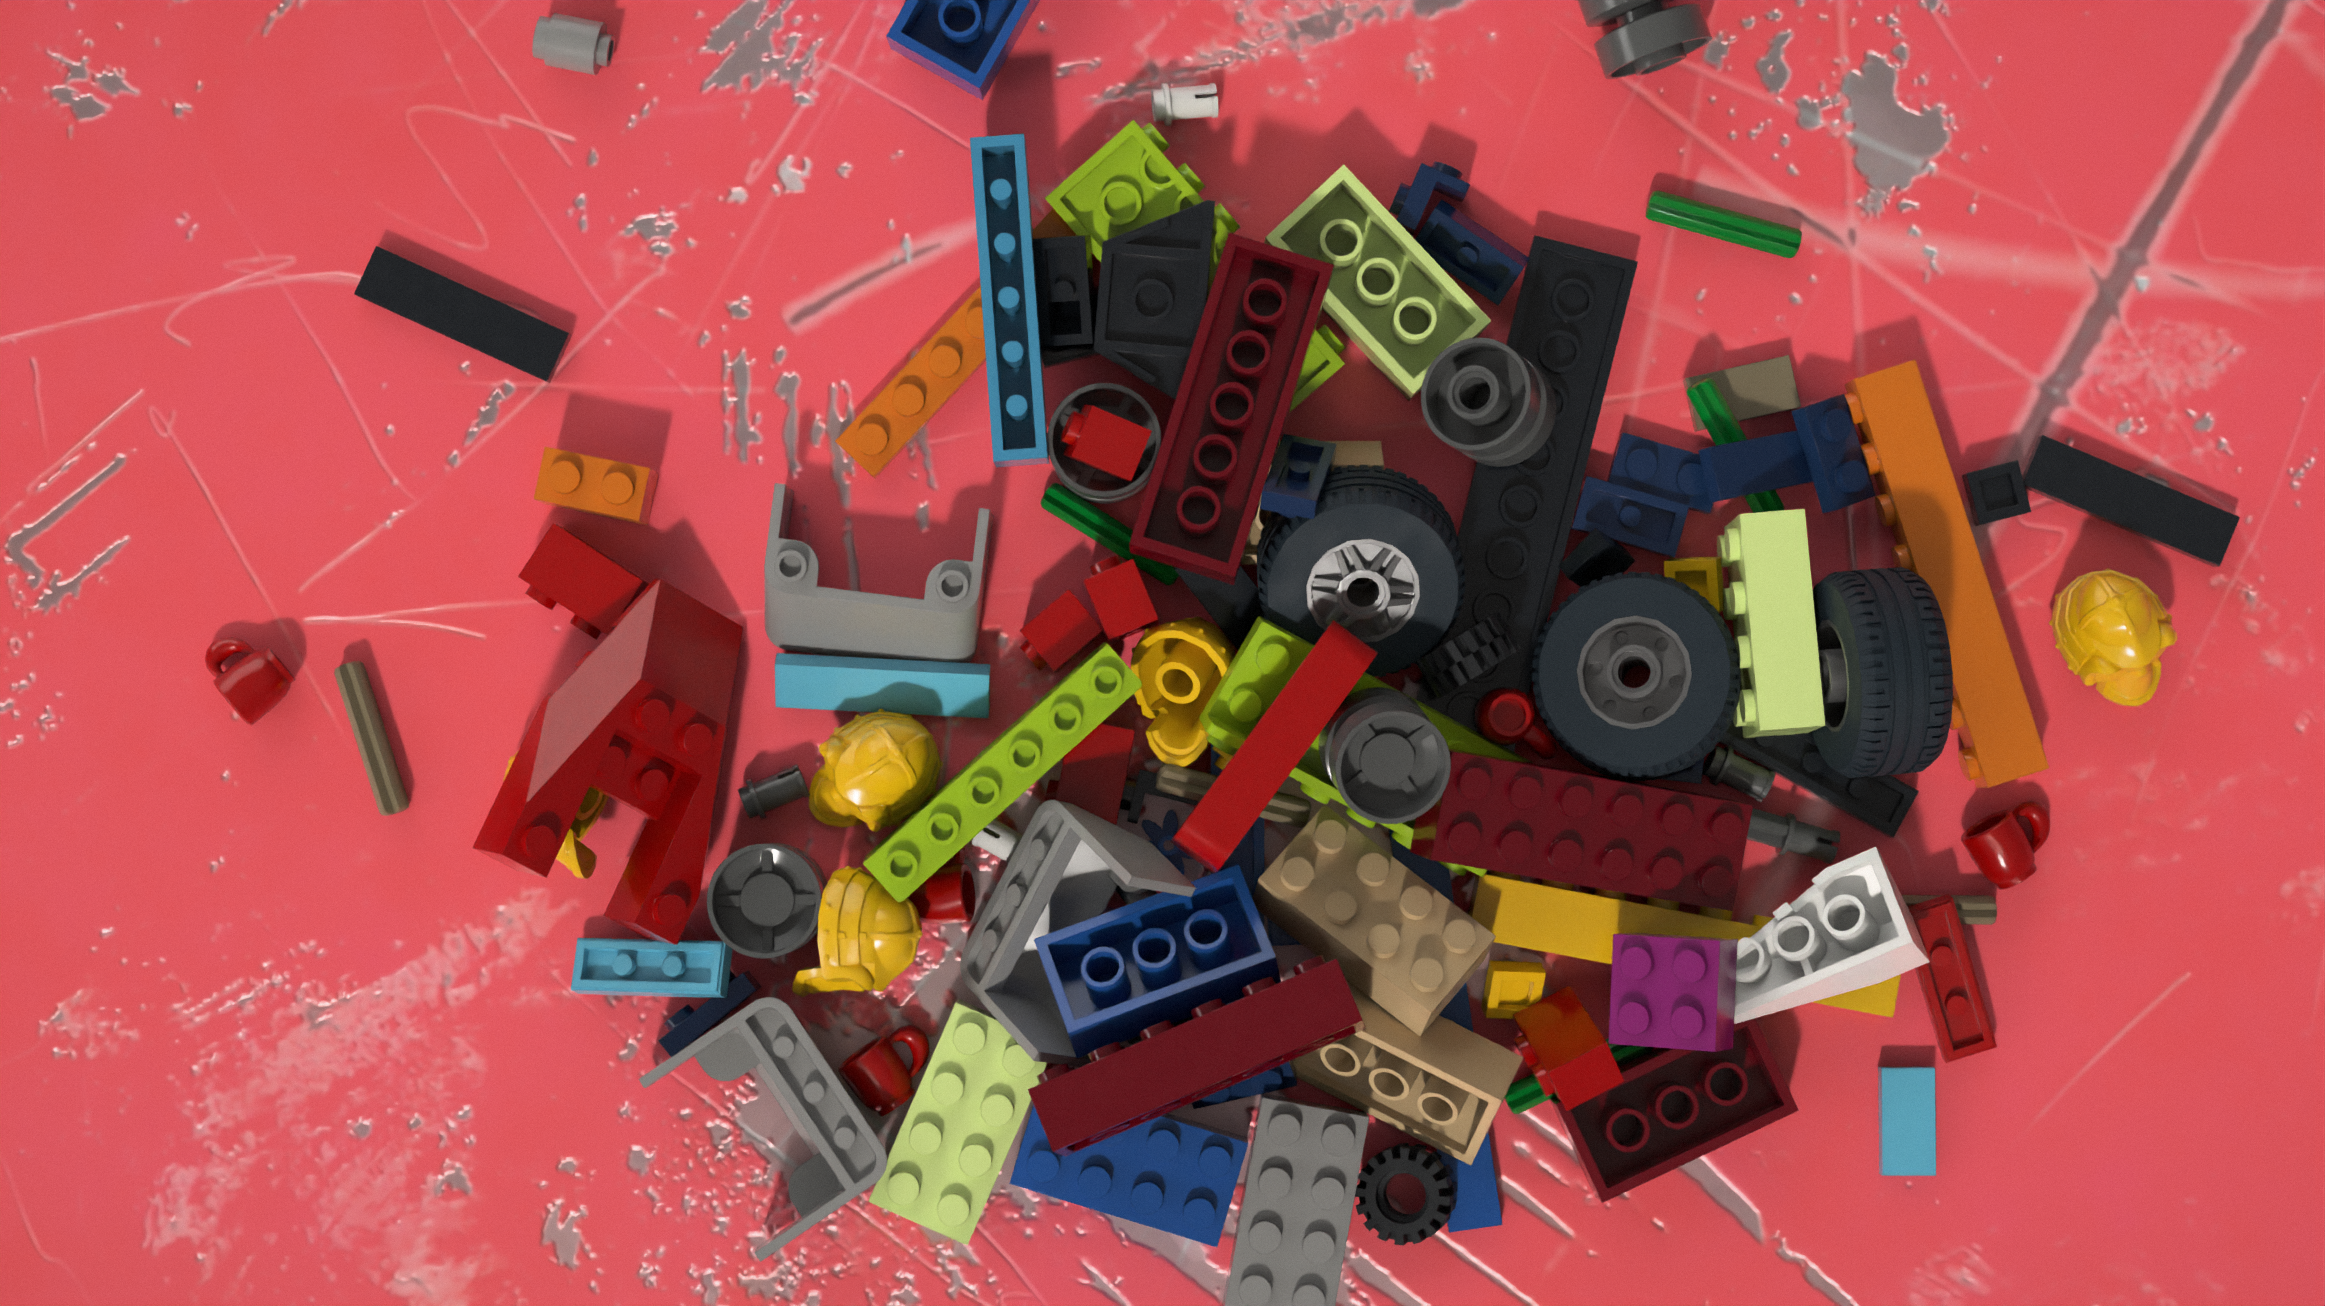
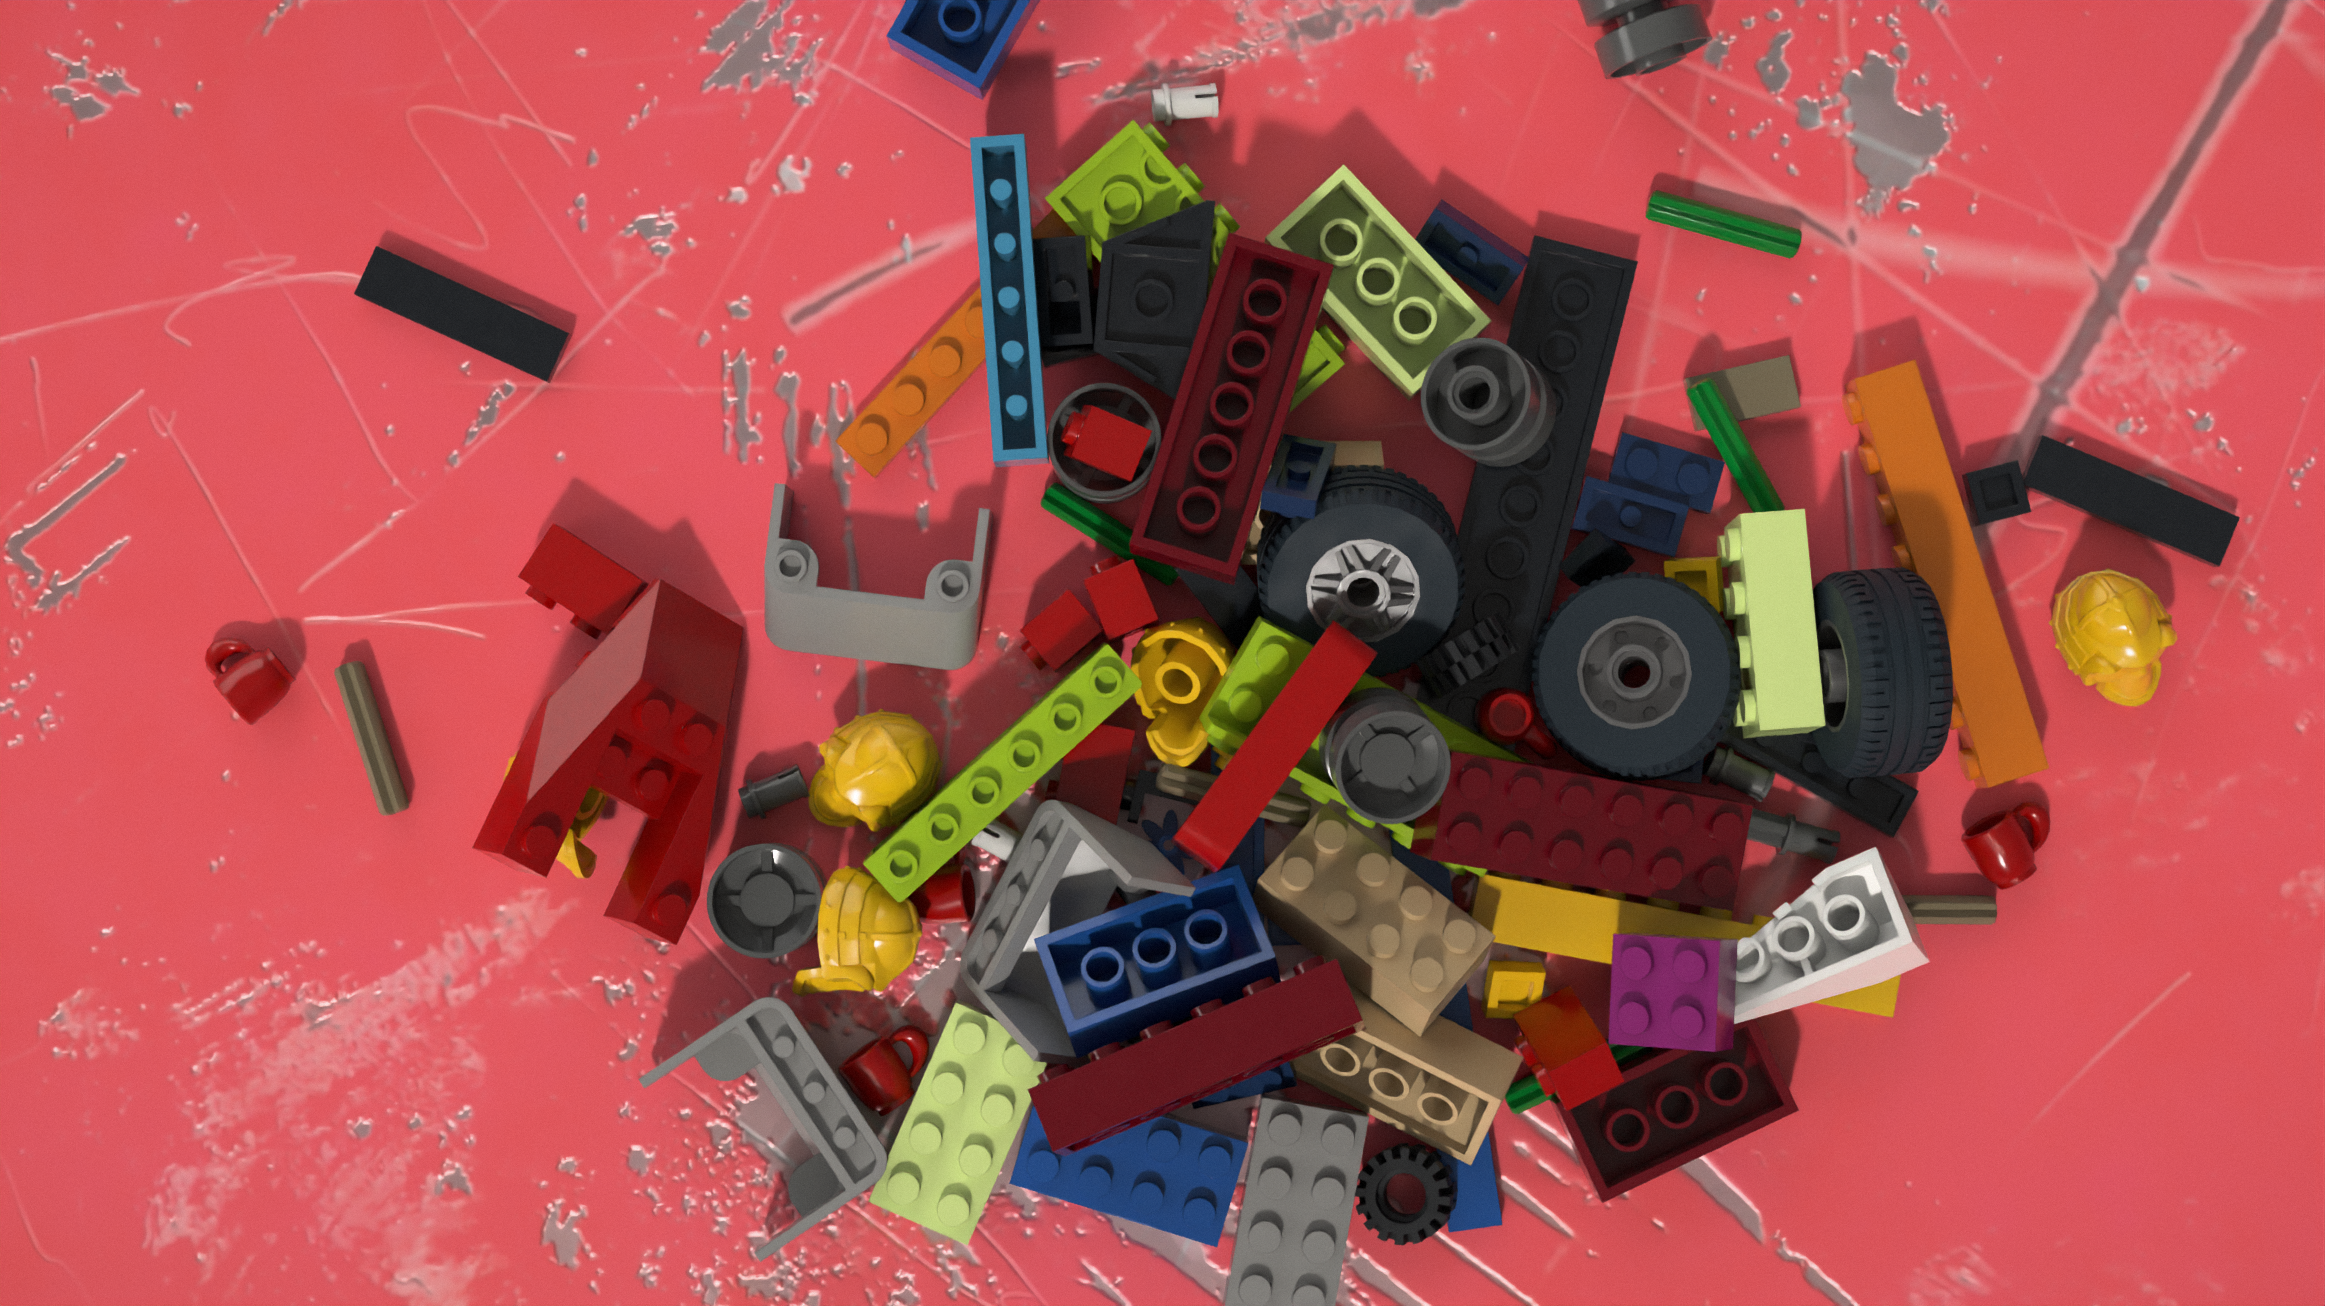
(573, 43): light grey brick -> none
(596, 485): orange brick -> none
(651, 968): medium azure tile -> none
(689, 1024): dark blue plate -> none
(882, 684): medium azure tile -> none
(1412, 200): dark blue bracket -> none
(1754, 466): dark blue tile -> none
(1833, 453): dark blue plate -> none
(1907, 1121): medium azure tile -> none
(1950, 982): red tile -> none

